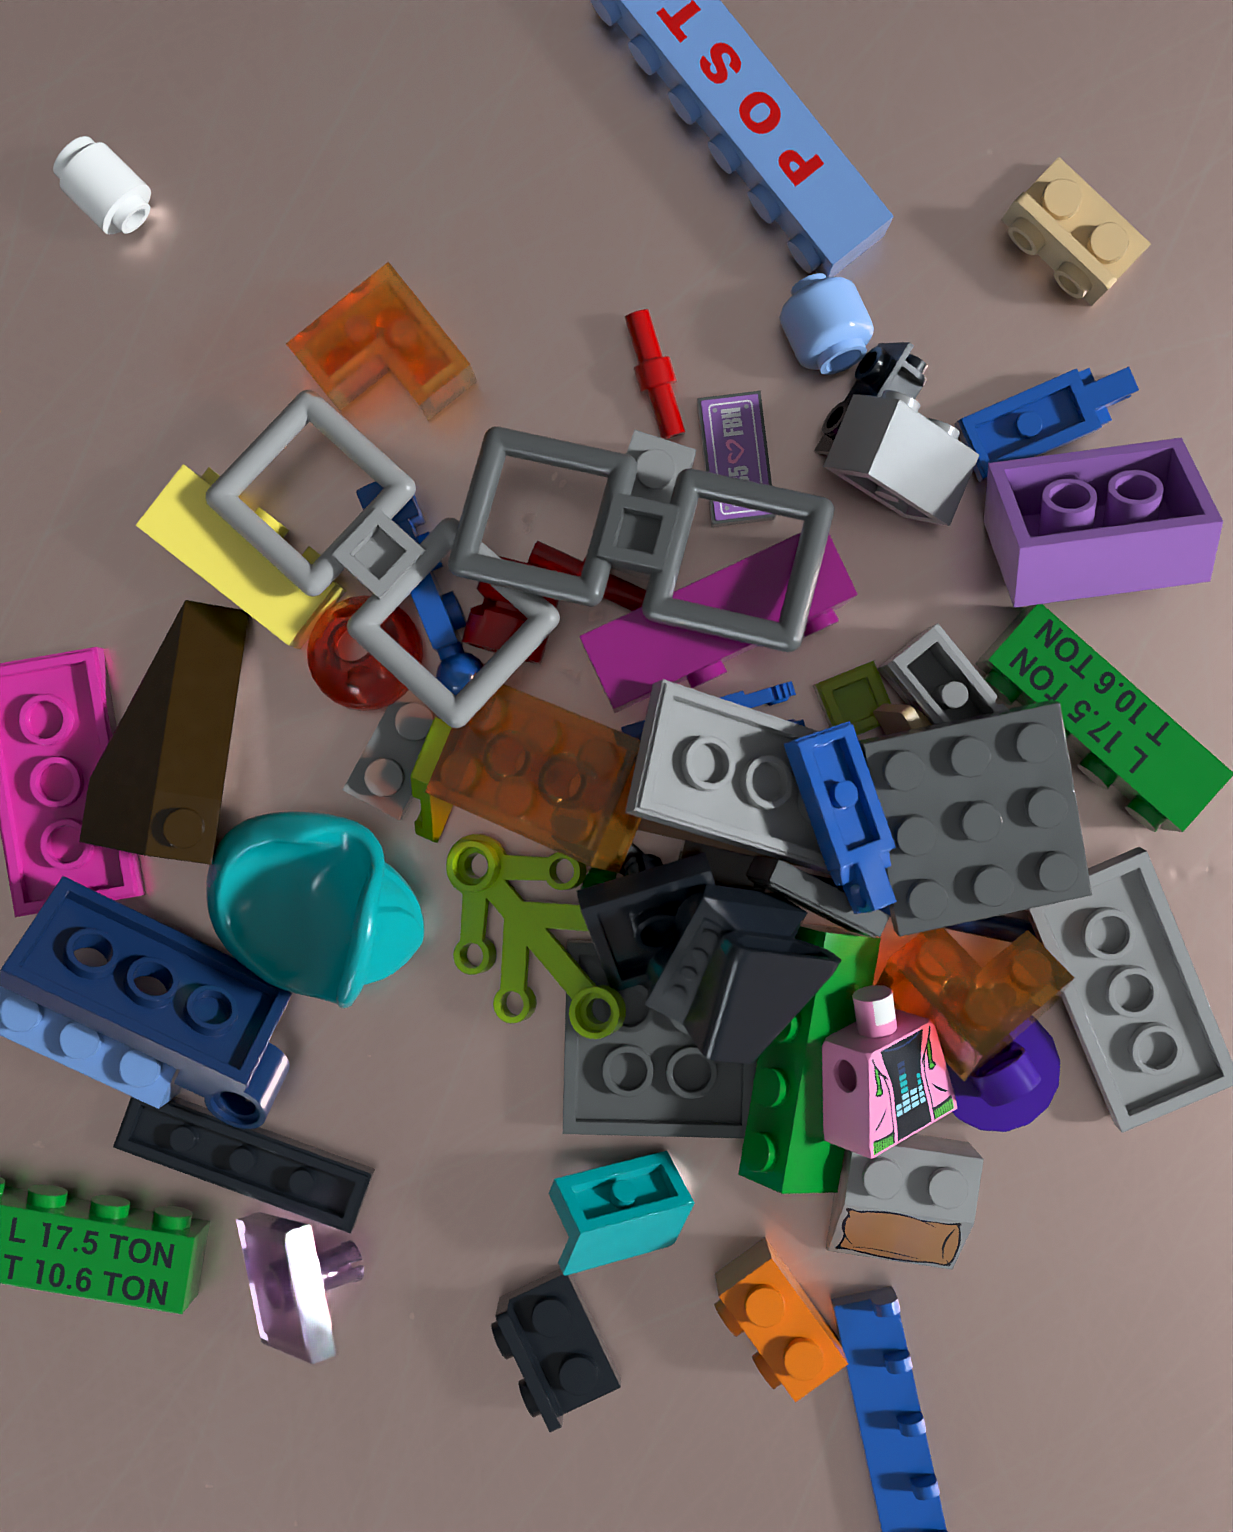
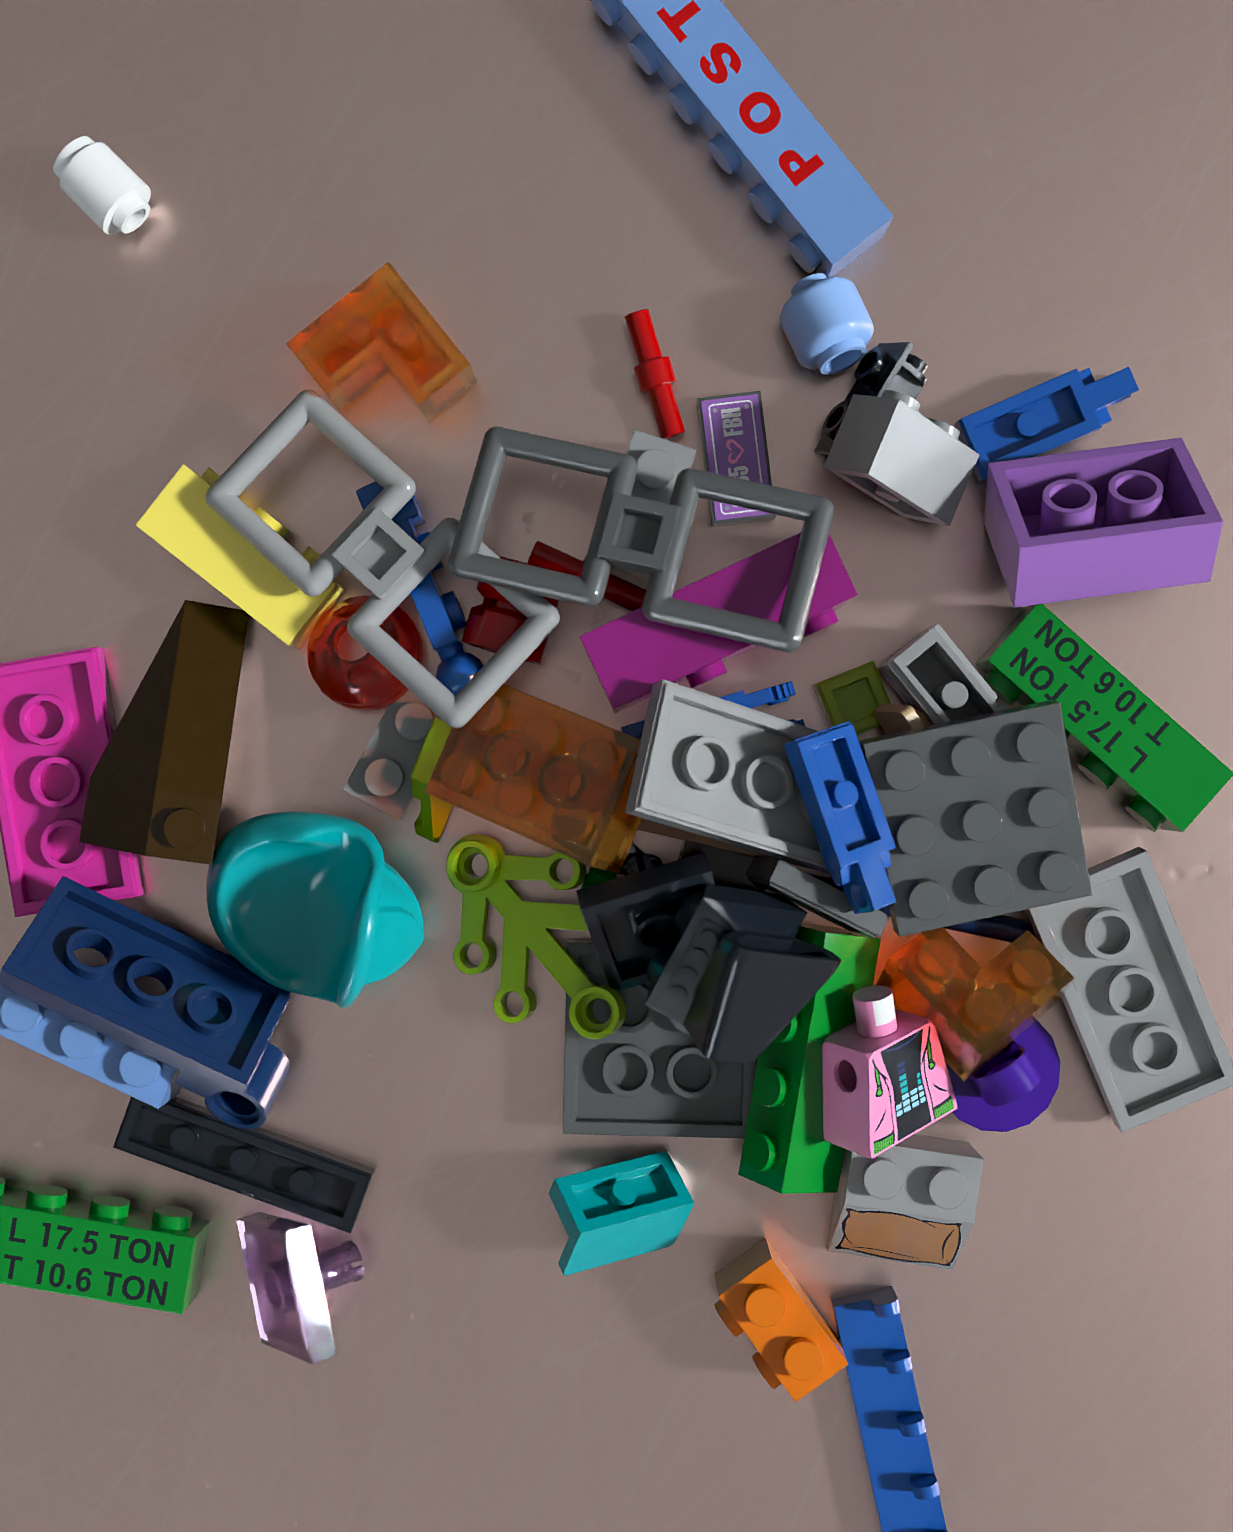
(554, 1347): black bracket -> none
(1074, 232): tan bracket -> none

